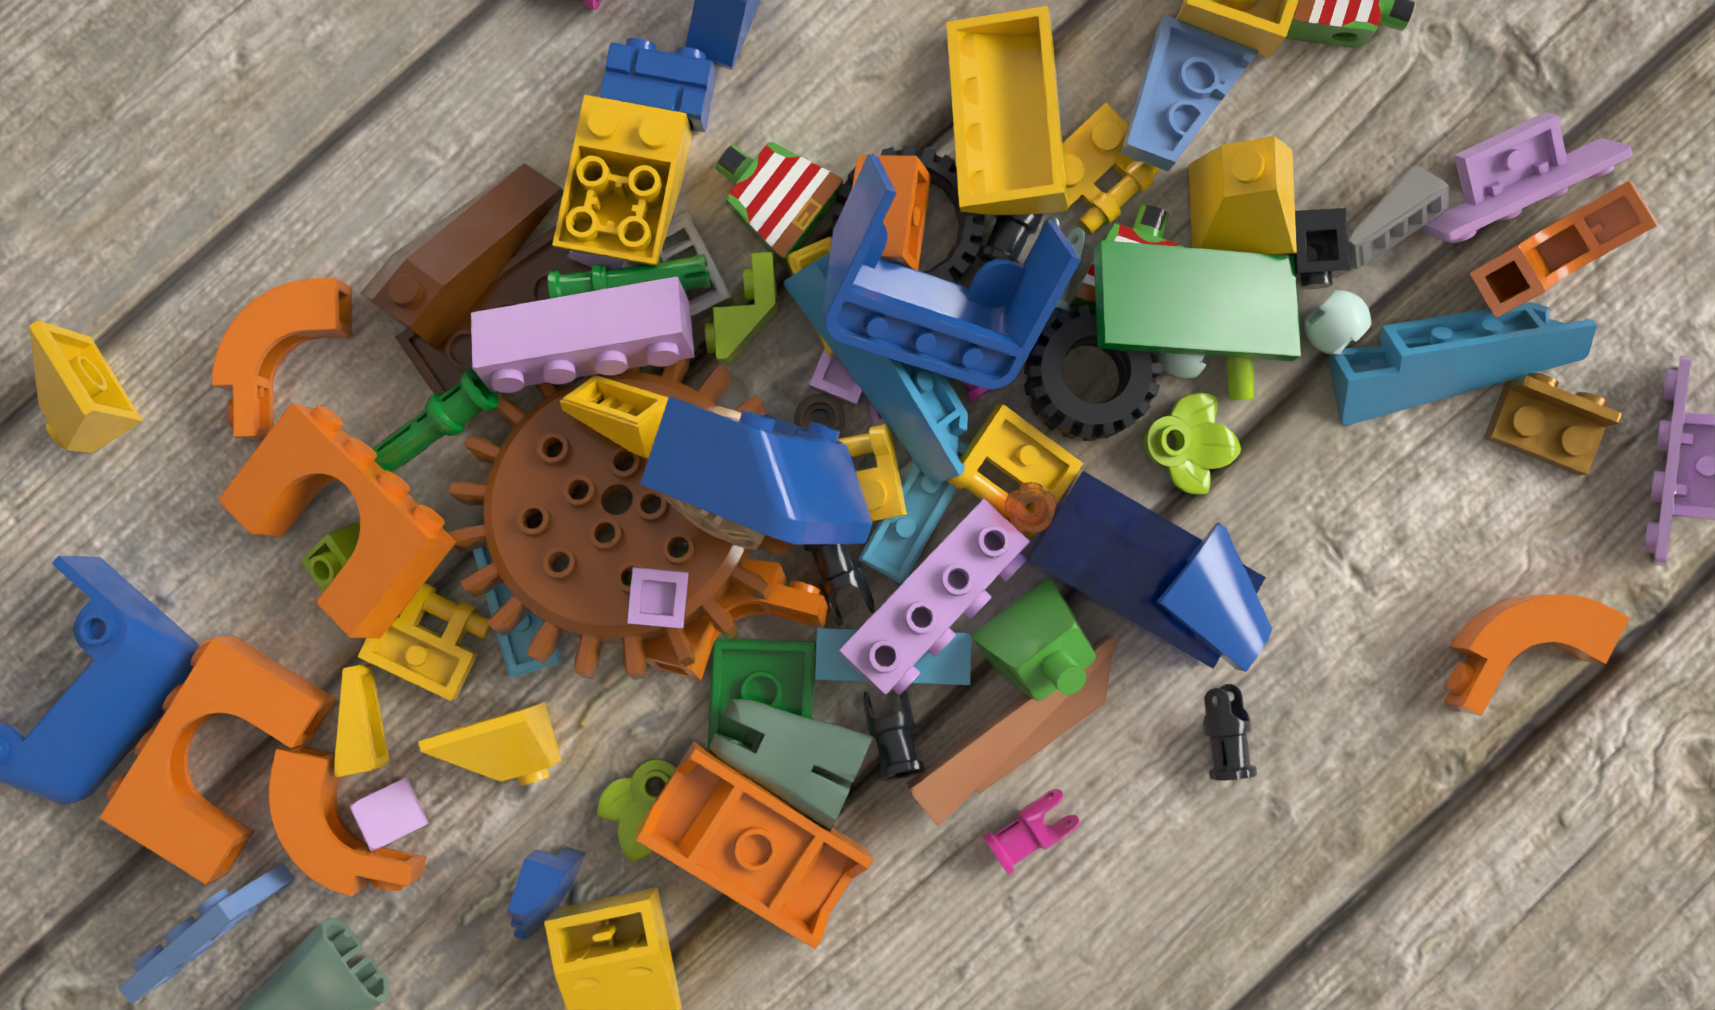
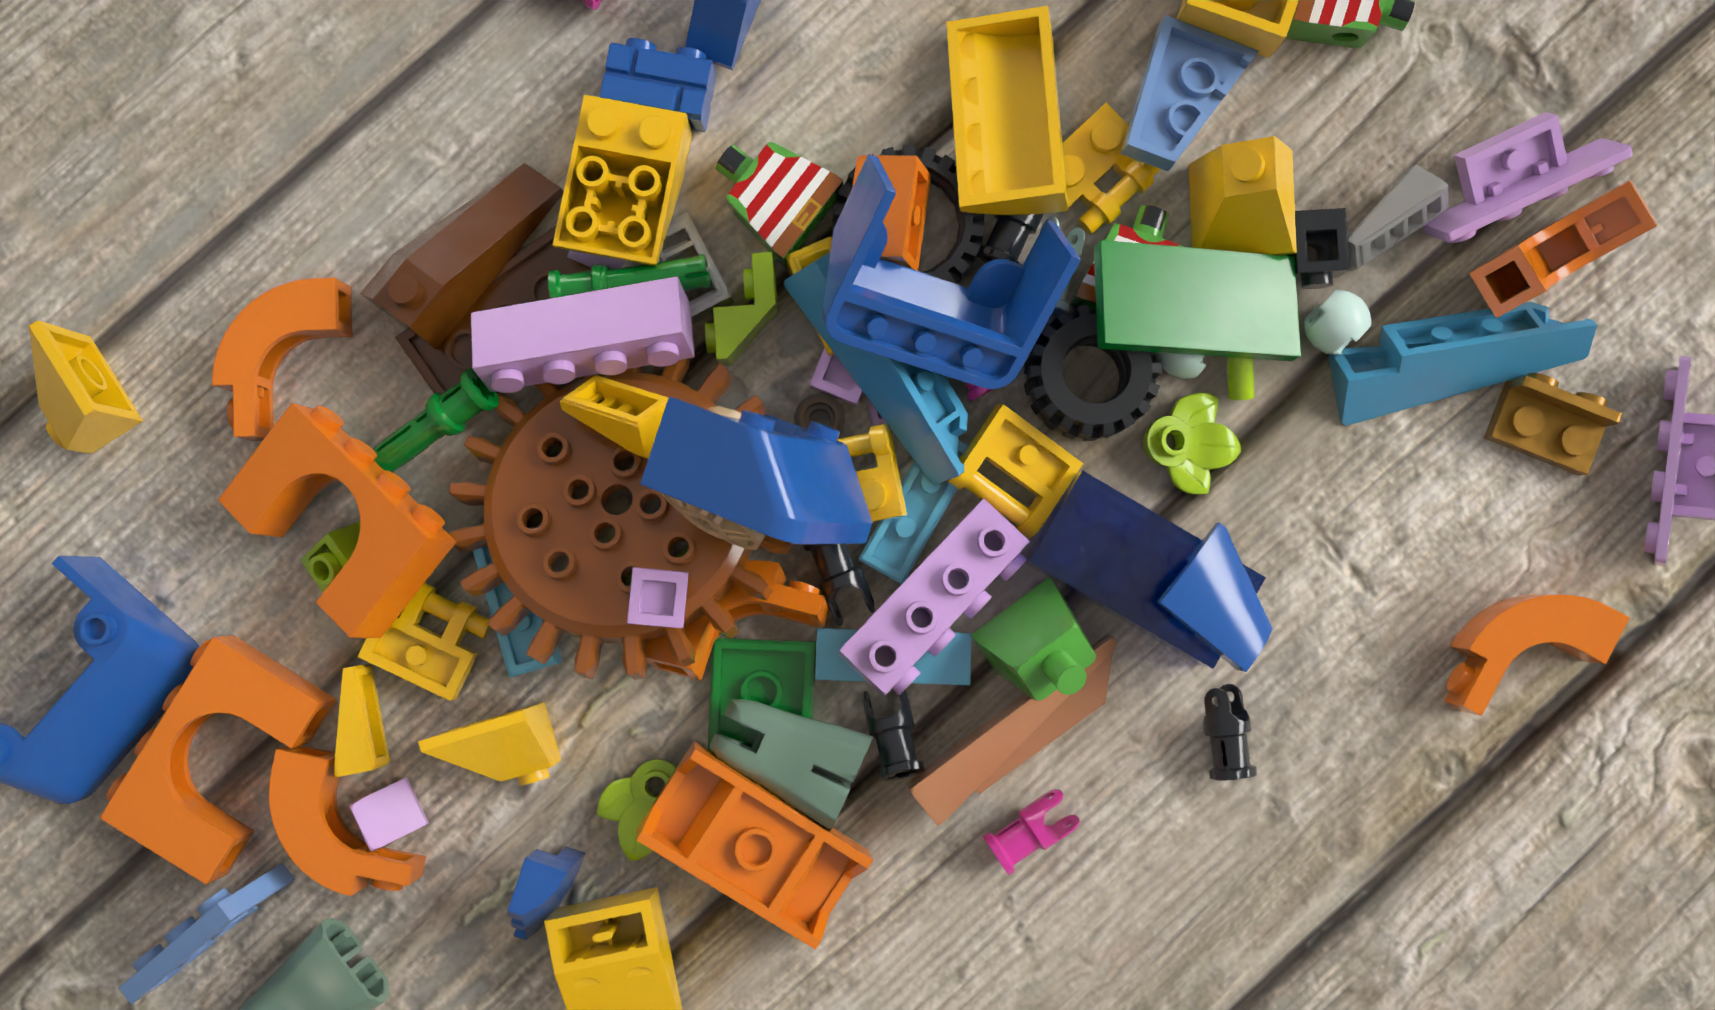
(1044, 510): clear orange plate -> none

